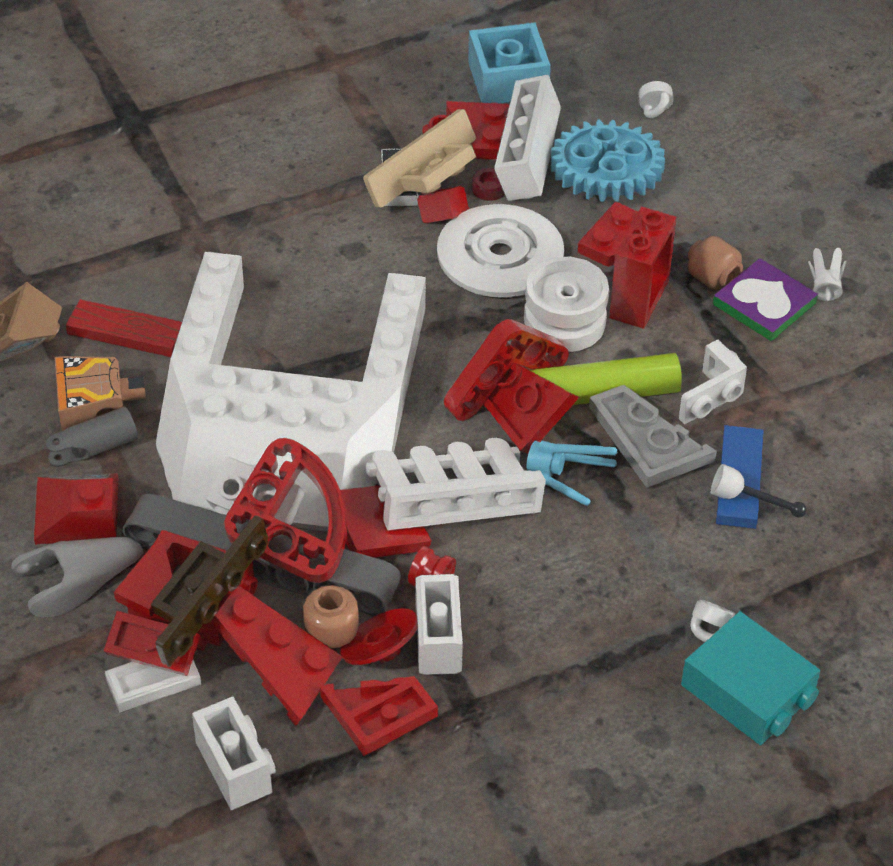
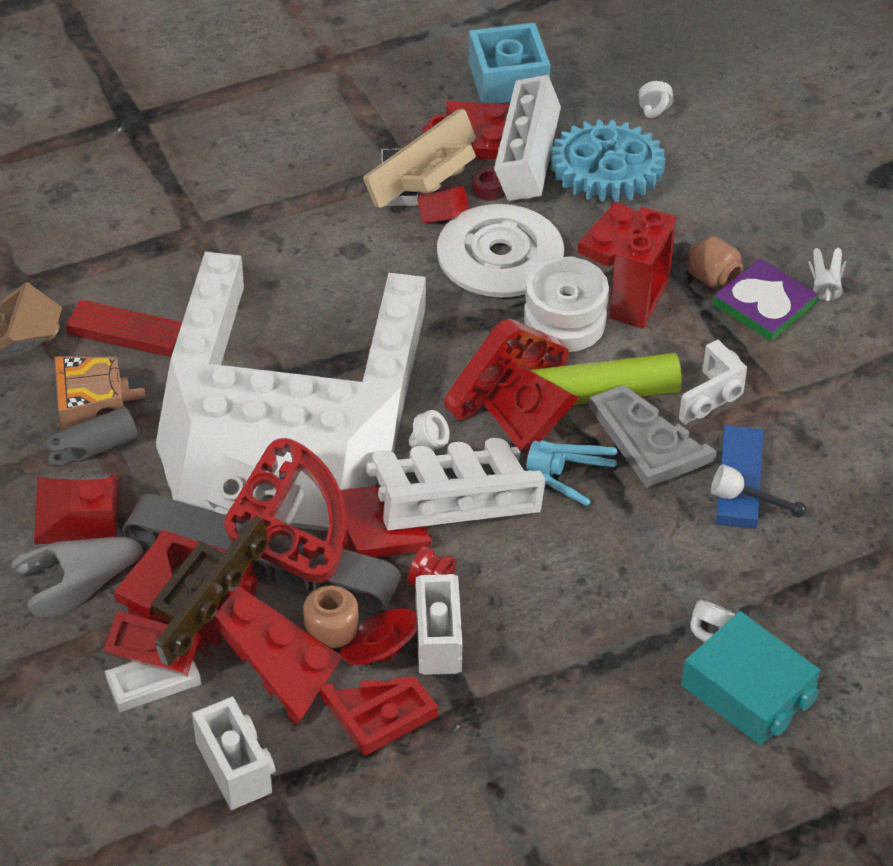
(429, 430): none -> white tile

